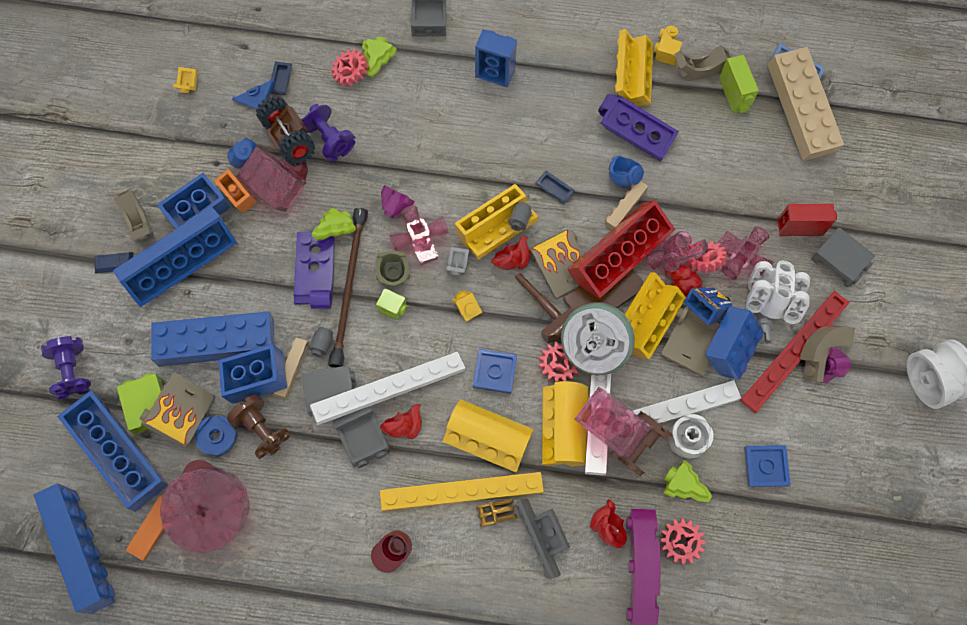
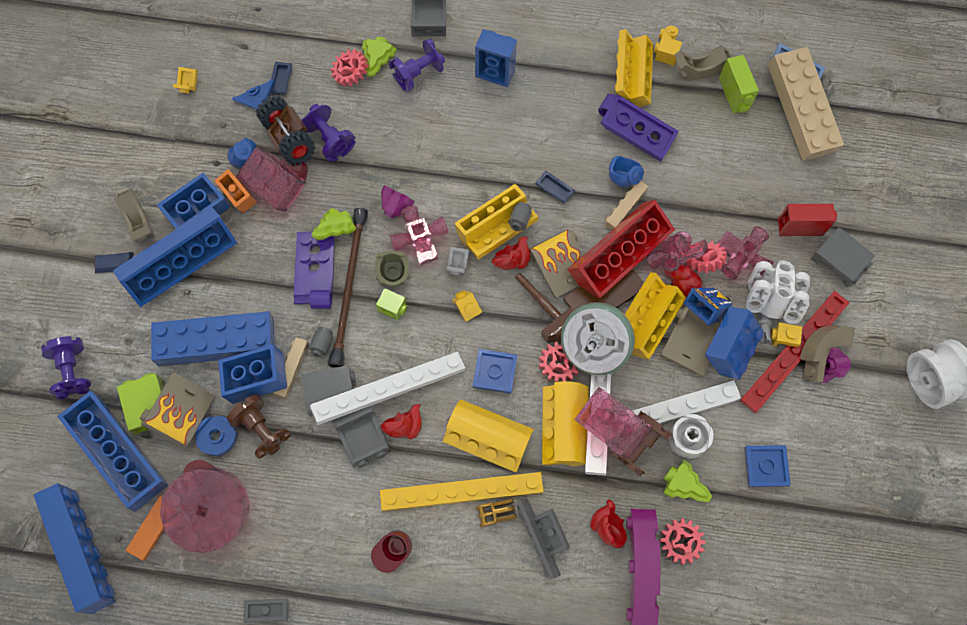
(265, 610): none -> dark grey plate
(412, 68): none -> dark purple piece
(786, 334): none -> yellow bracket

